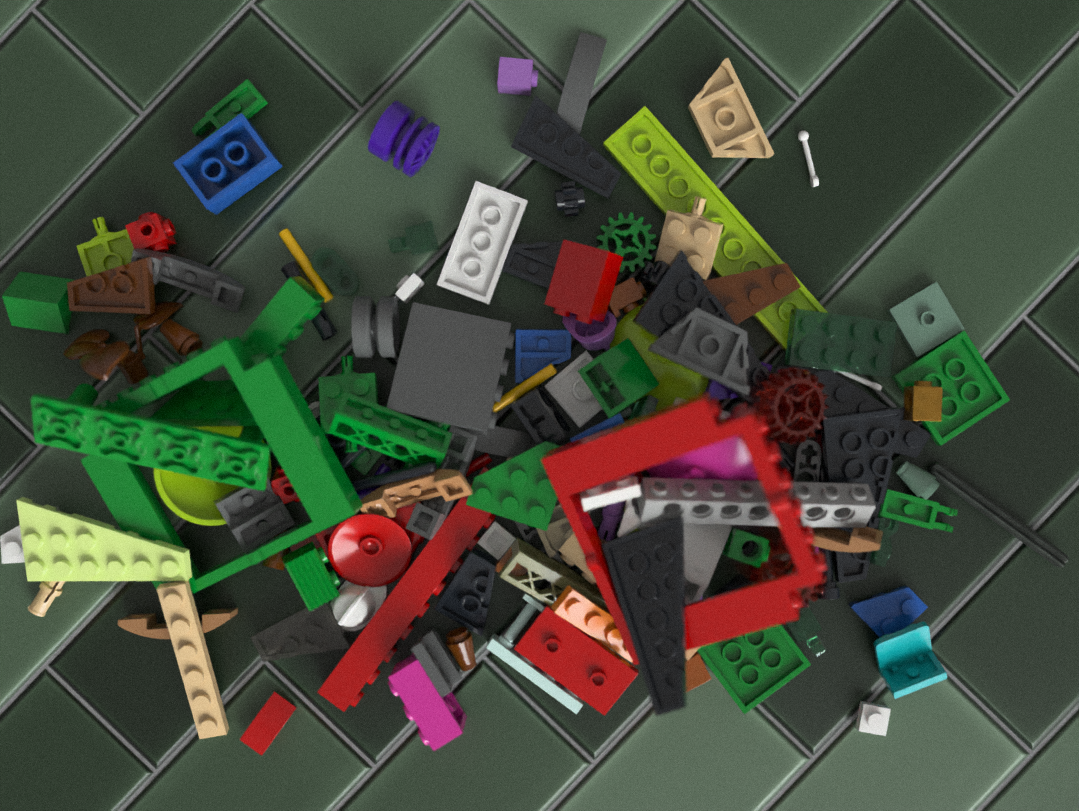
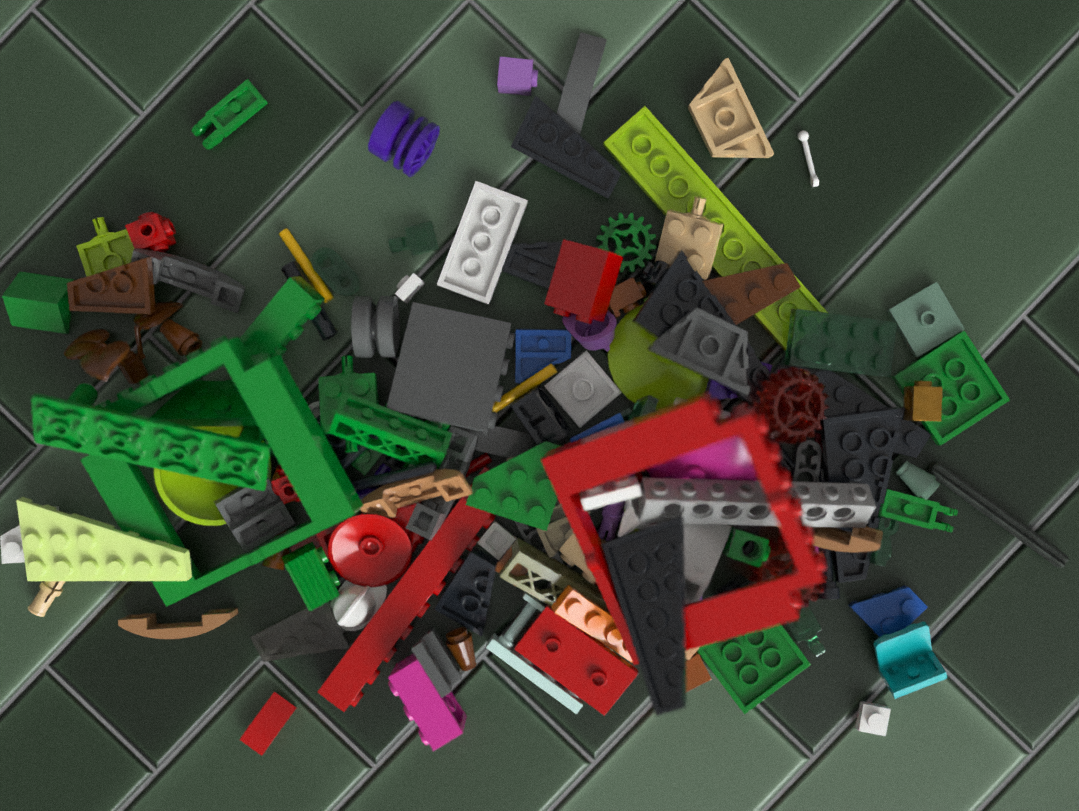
(193, 658): tan plate -> none
(228, 164): blue brick -> none
(569, 198): black gear -> none
(618, 377): green slope -> none
(875, 386): white hinge -> none

